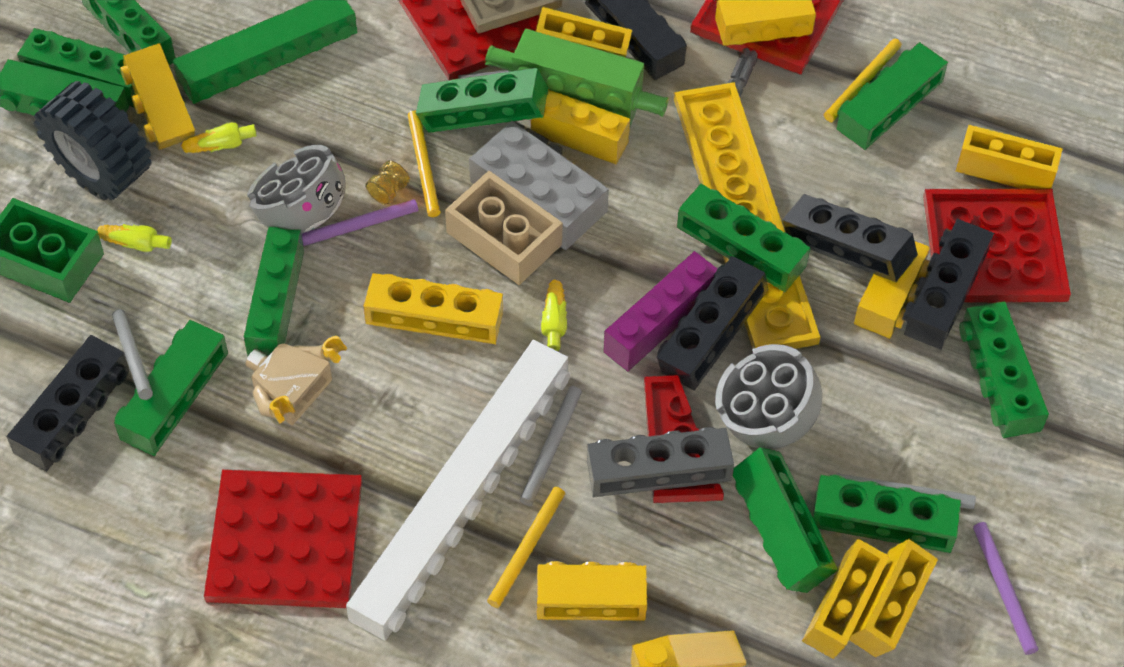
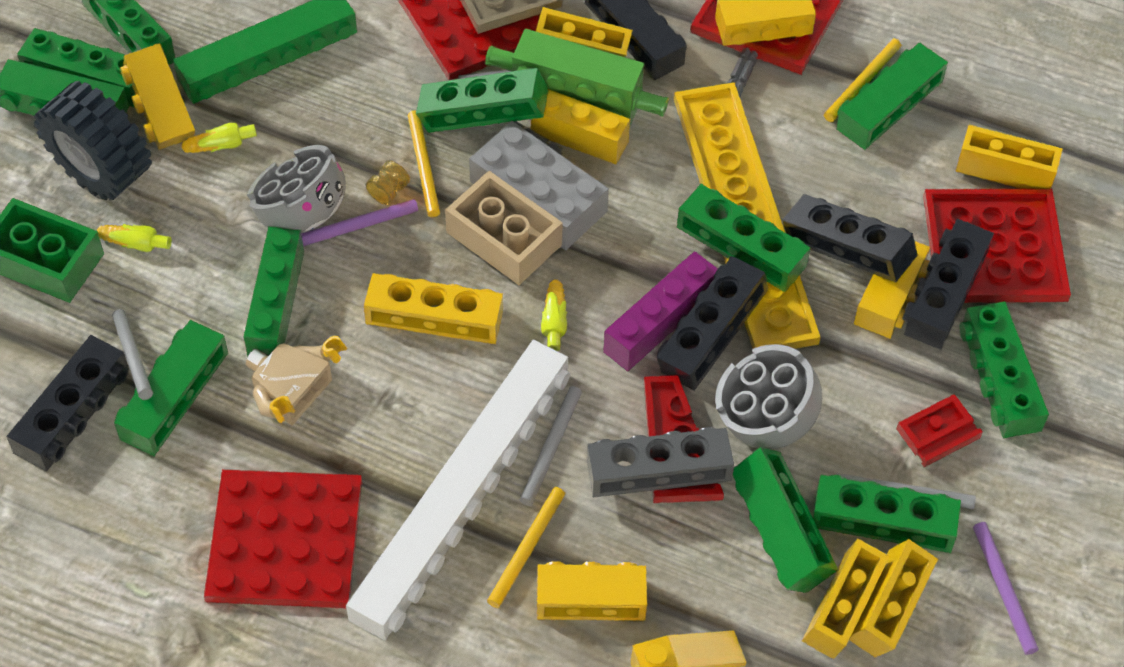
(939, 430): none -> red plate

